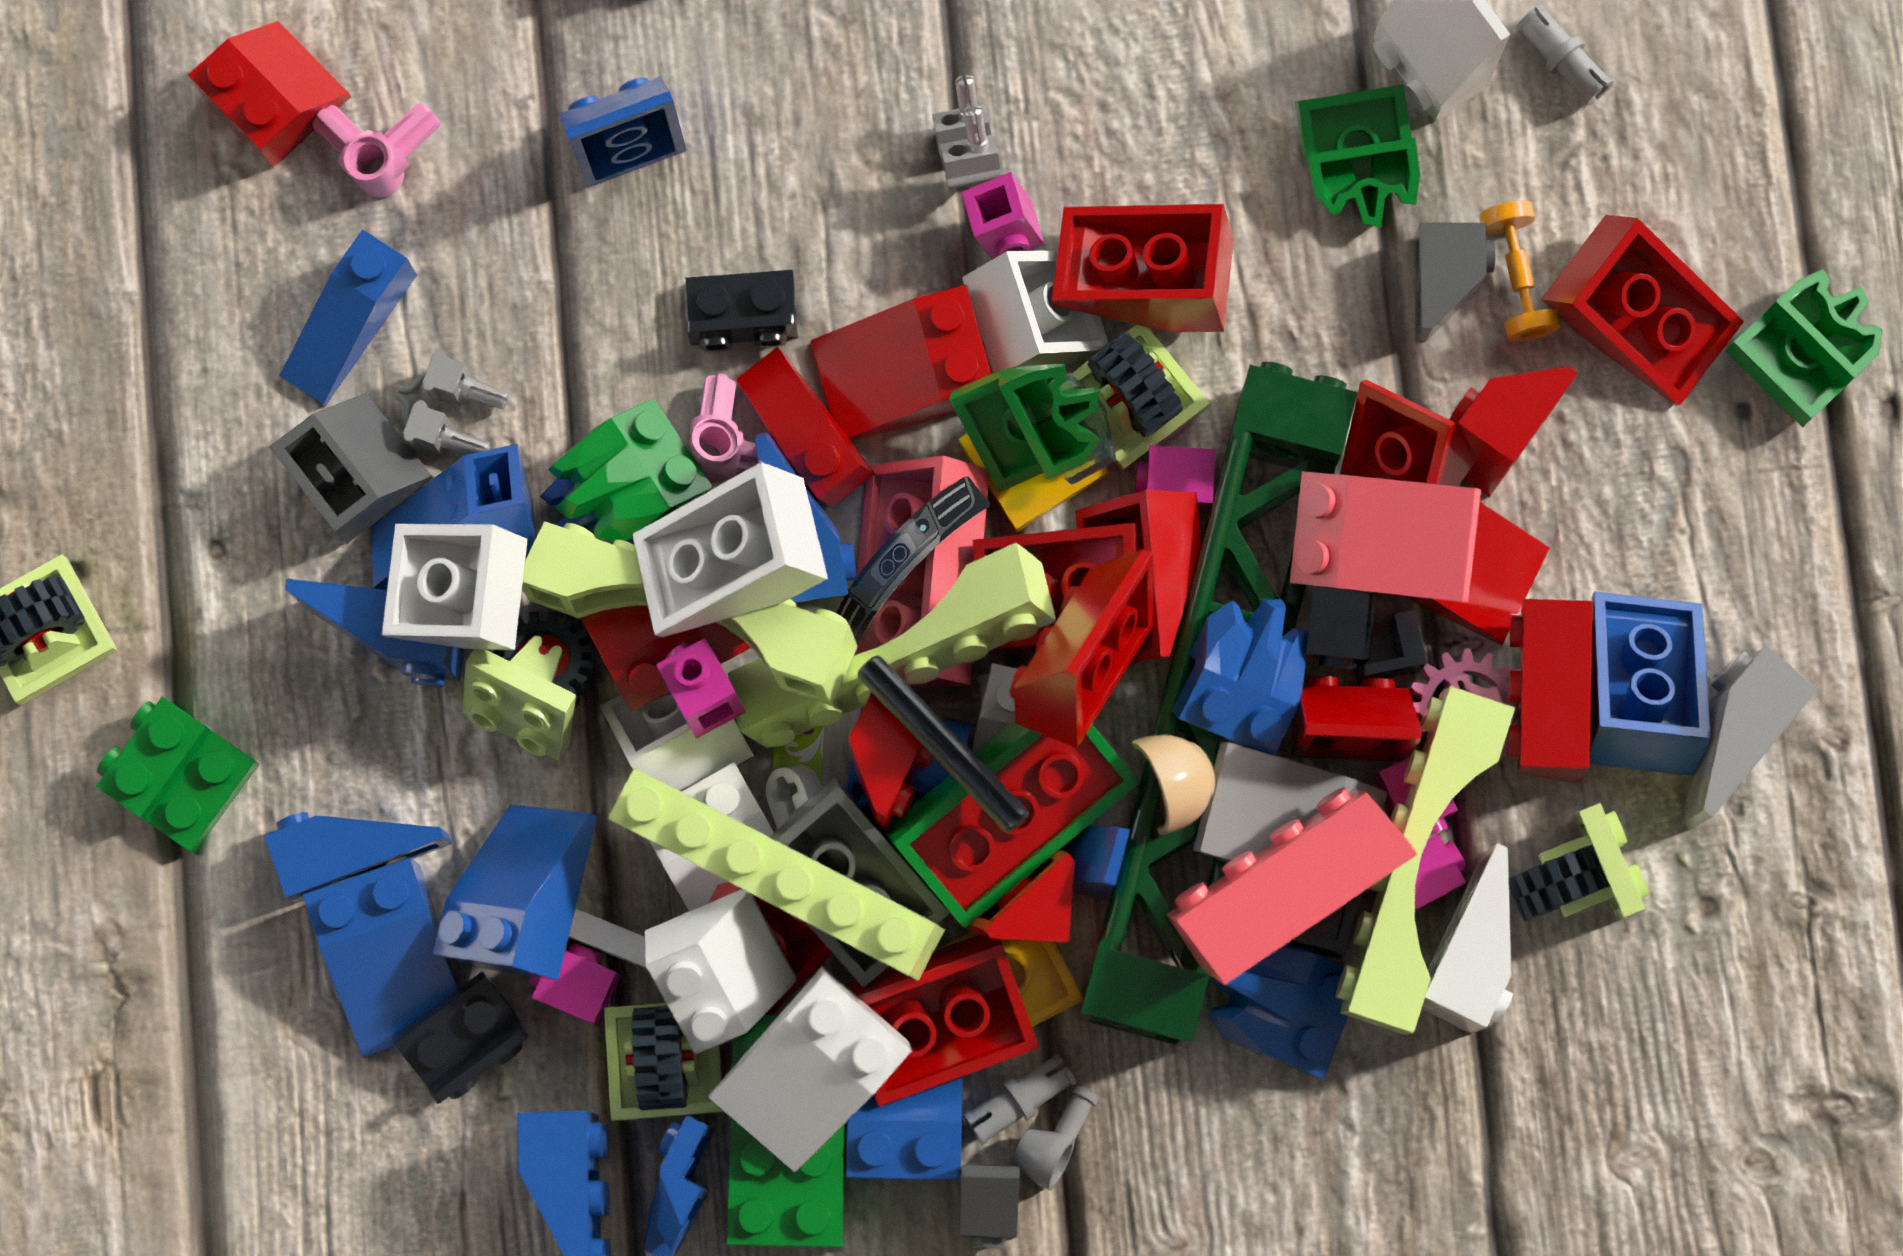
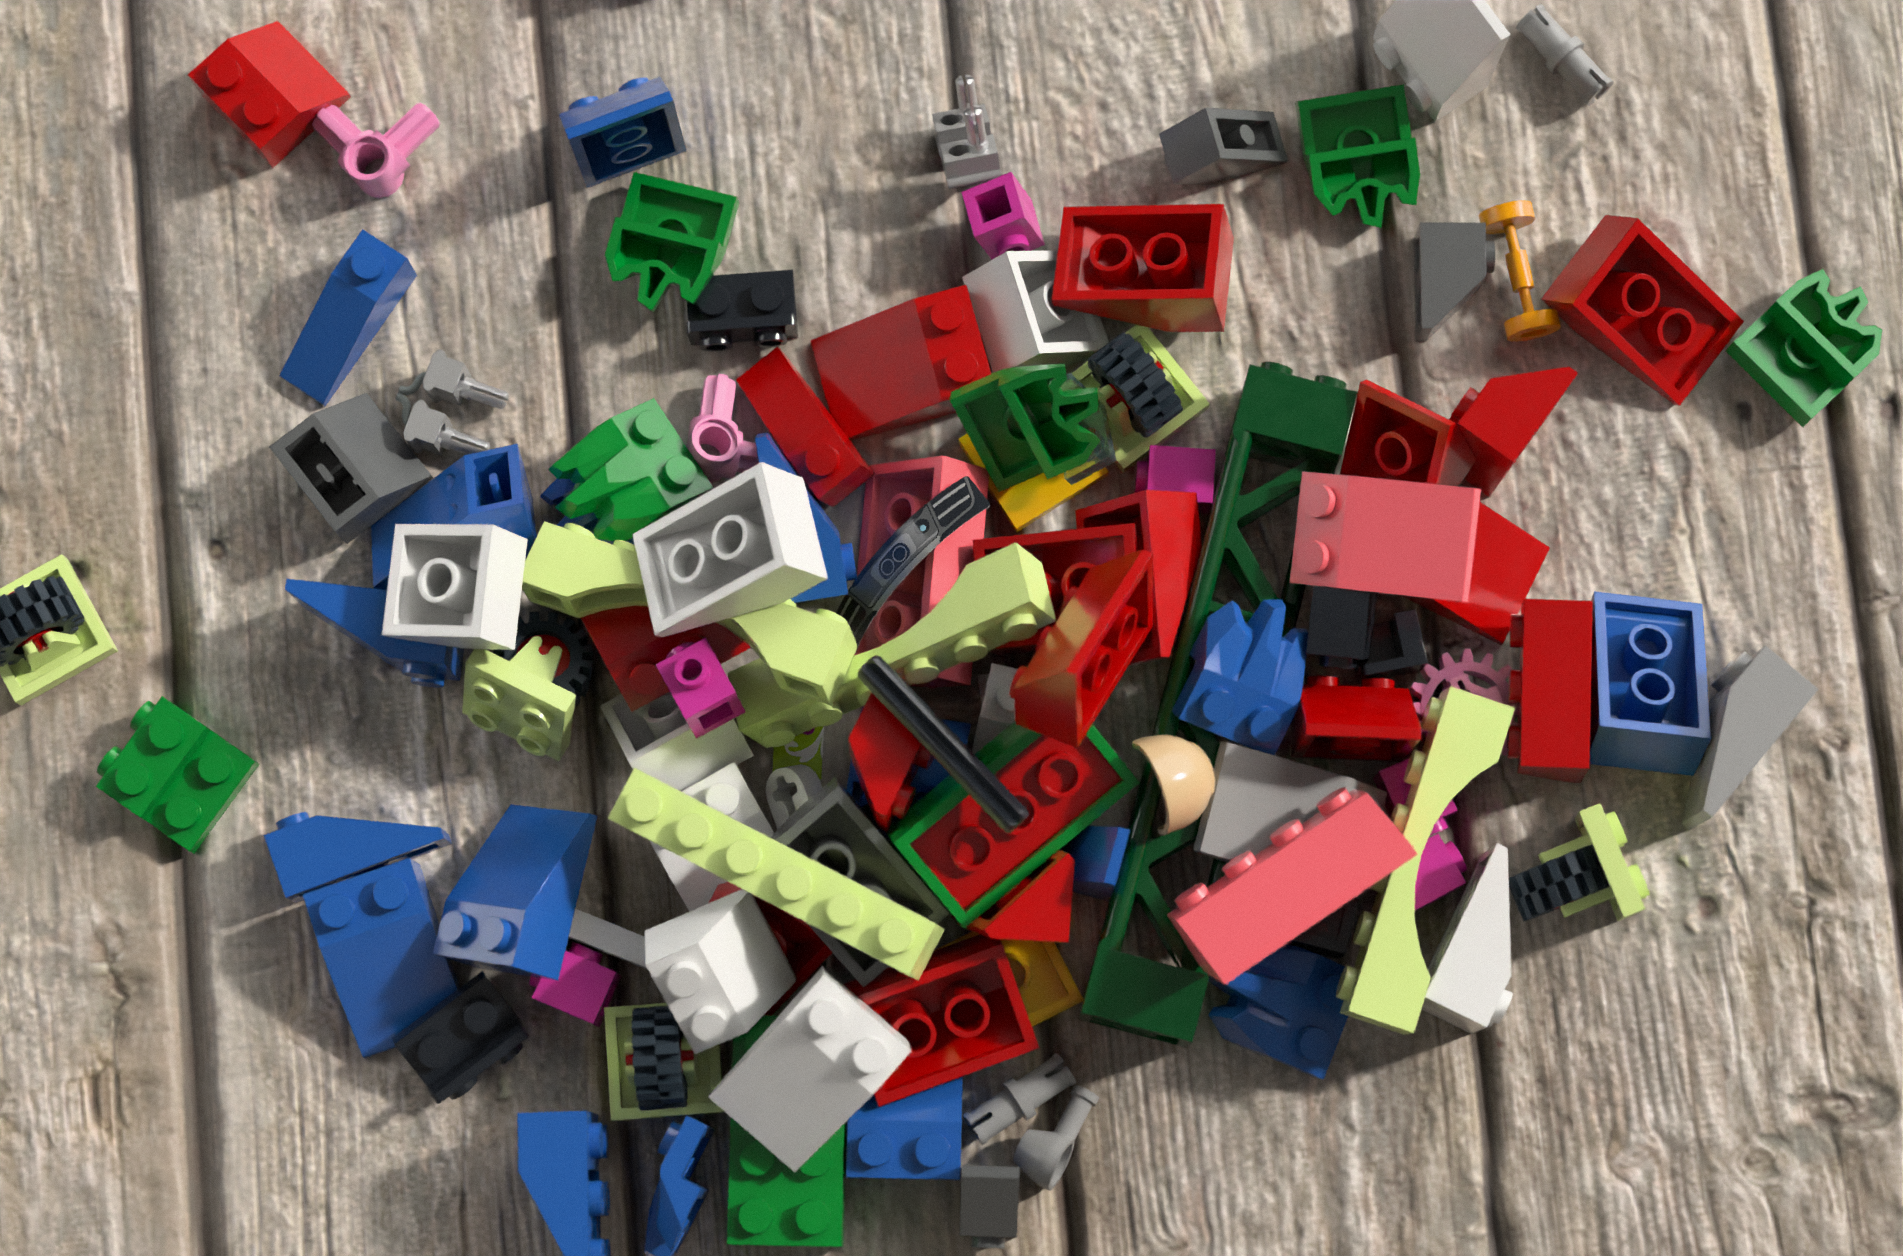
(669, 237): none -> green plate
(1222, 145): none -> dark grey slope

